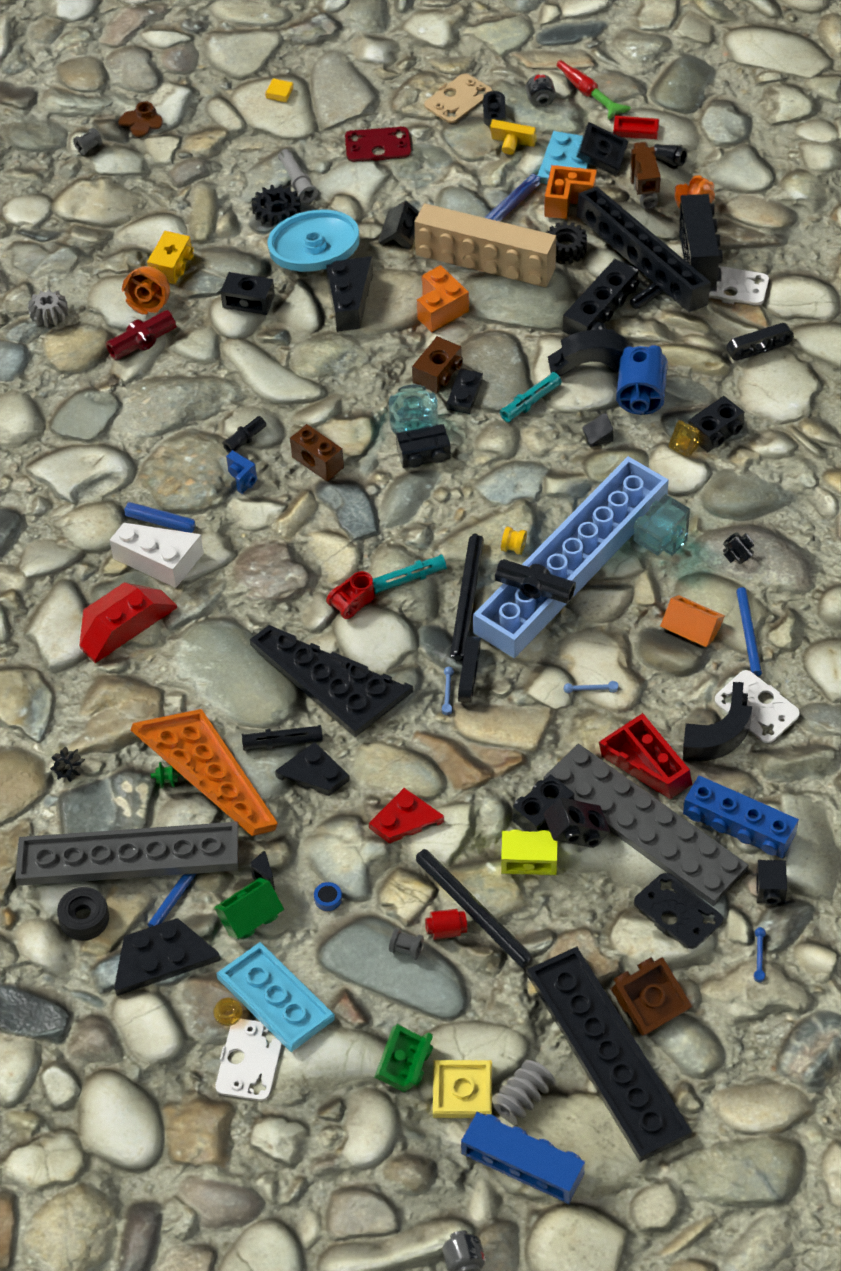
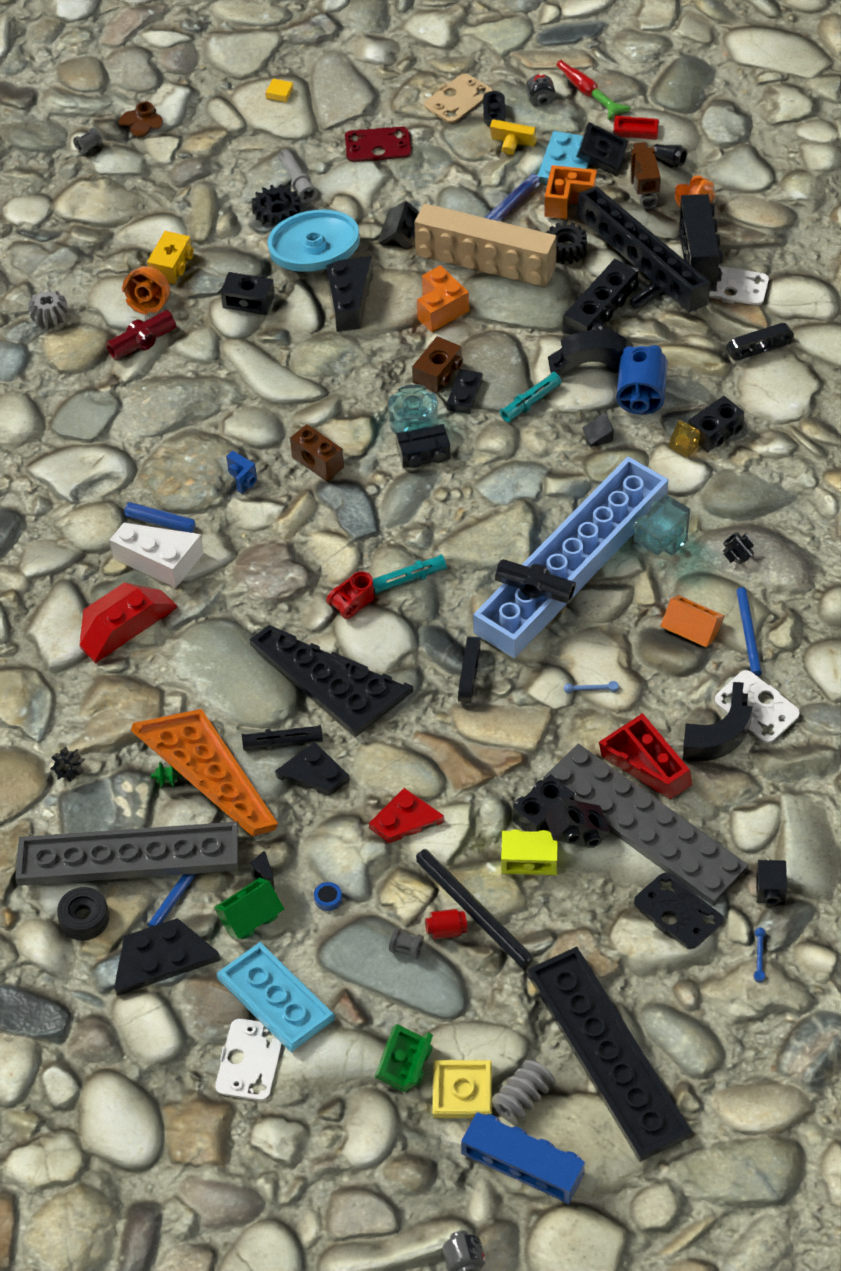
(224, 1005): clear yellow plate -> none
(244, 434): black axle -> none
(447, 708): medium blue hinge -> none
(467, 596): black axle -> none
(513, 540): yellow wheel -> none
(650, 995): reddish brown plate -> none
(740, 817): blue brick -> none

